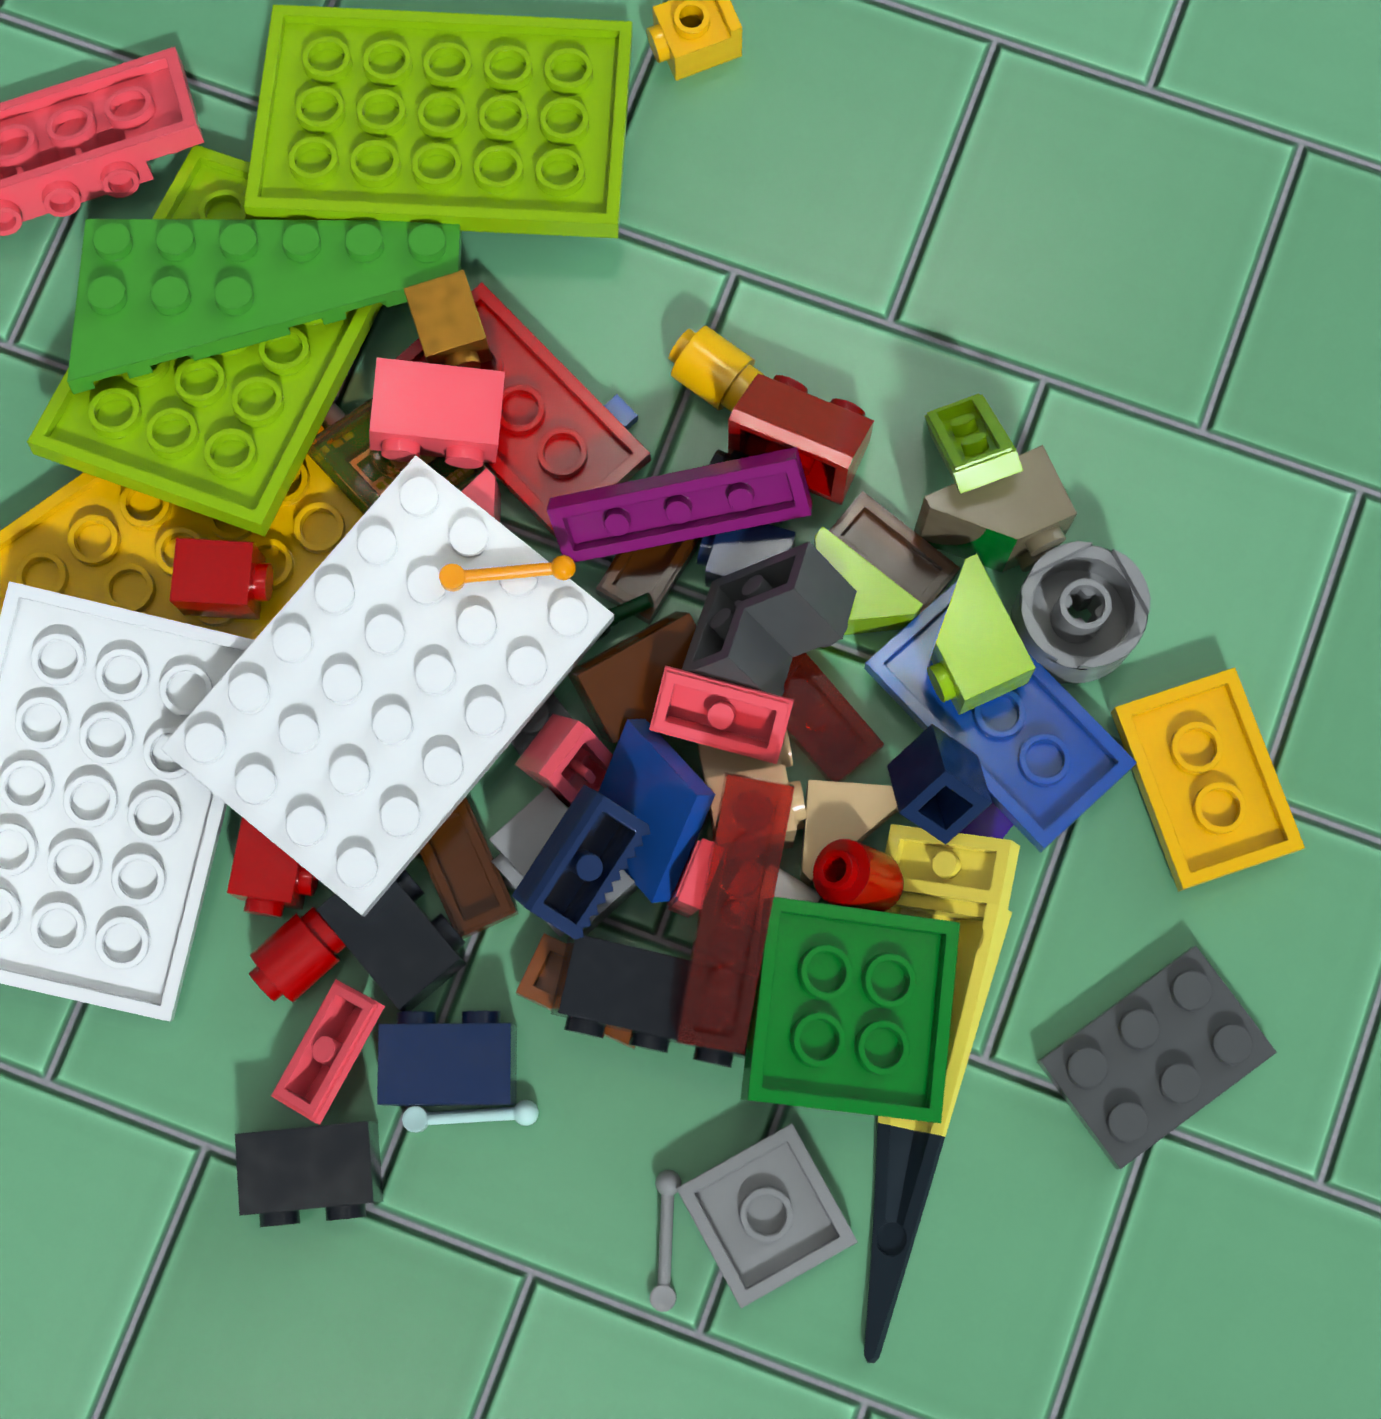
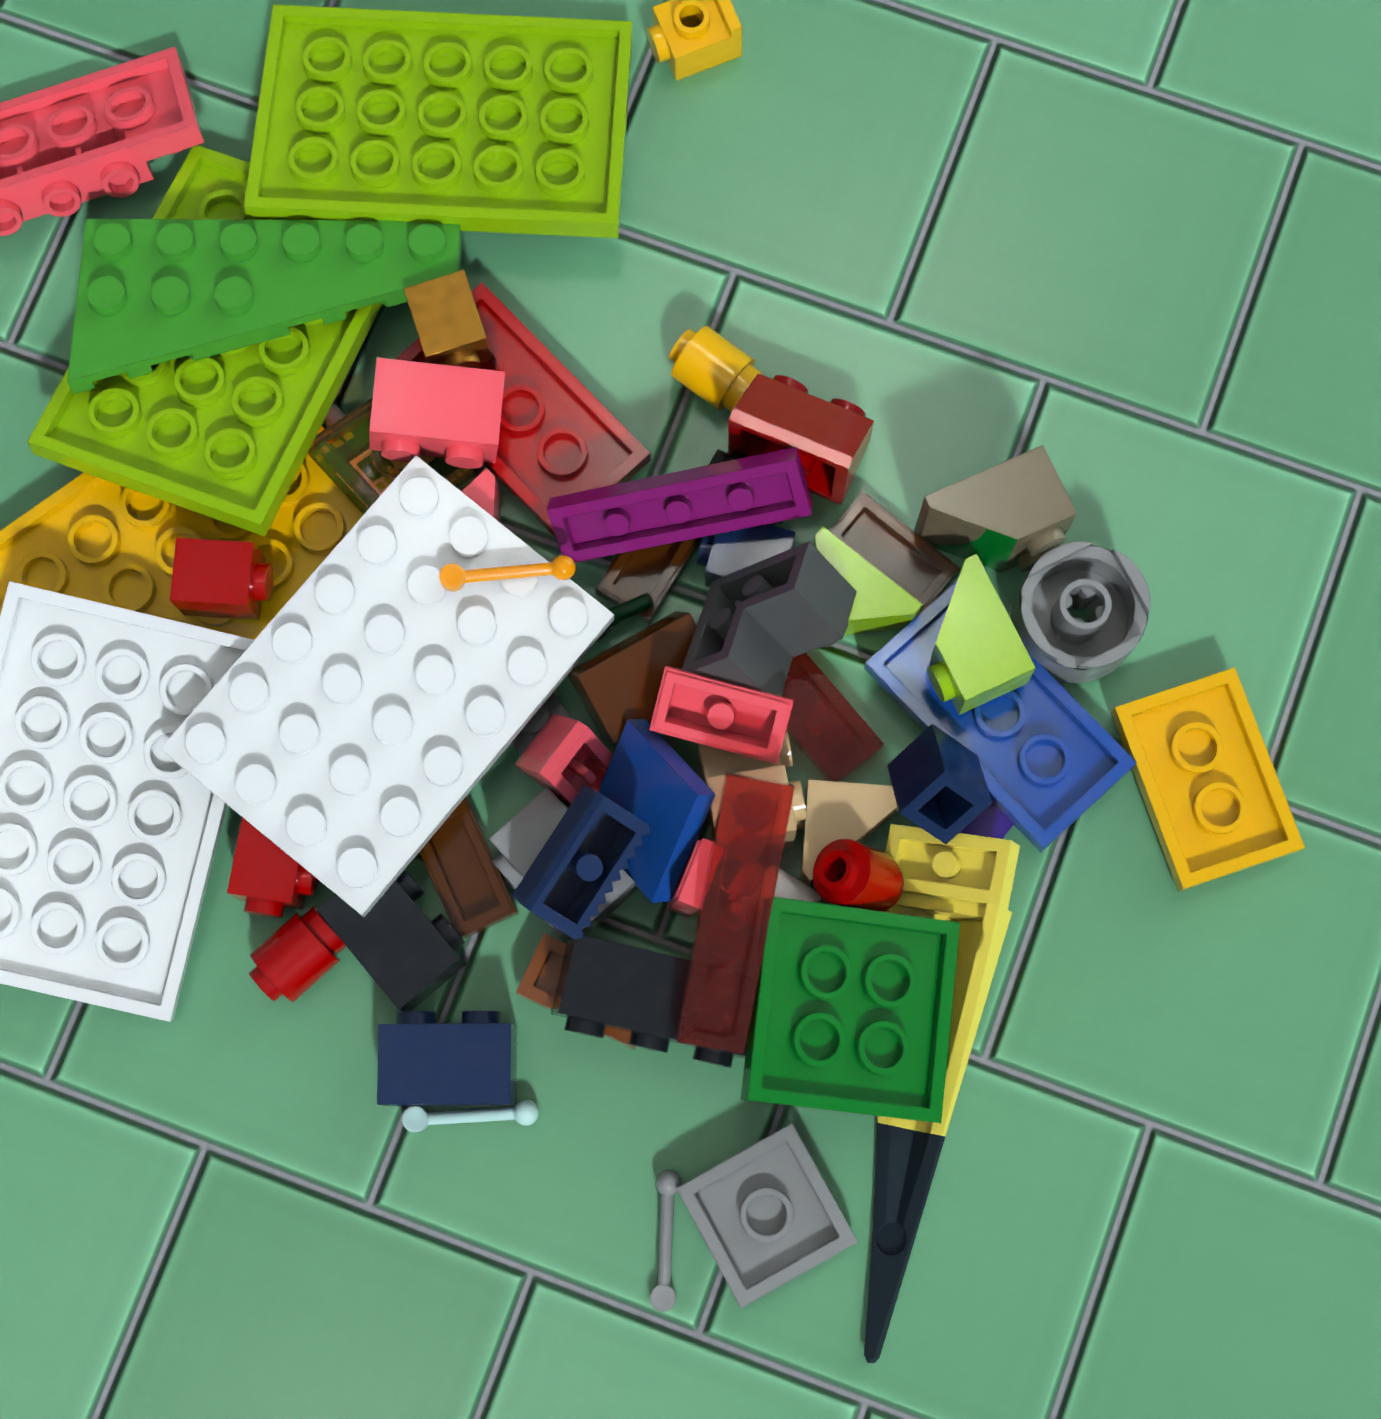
(309, 1170): black brick -> none
(327, 1051): coral slope -> none
(621, 412): piece -> none
(972, 443): lime tile -> none
(1156, 1057): dark grey plate -> none

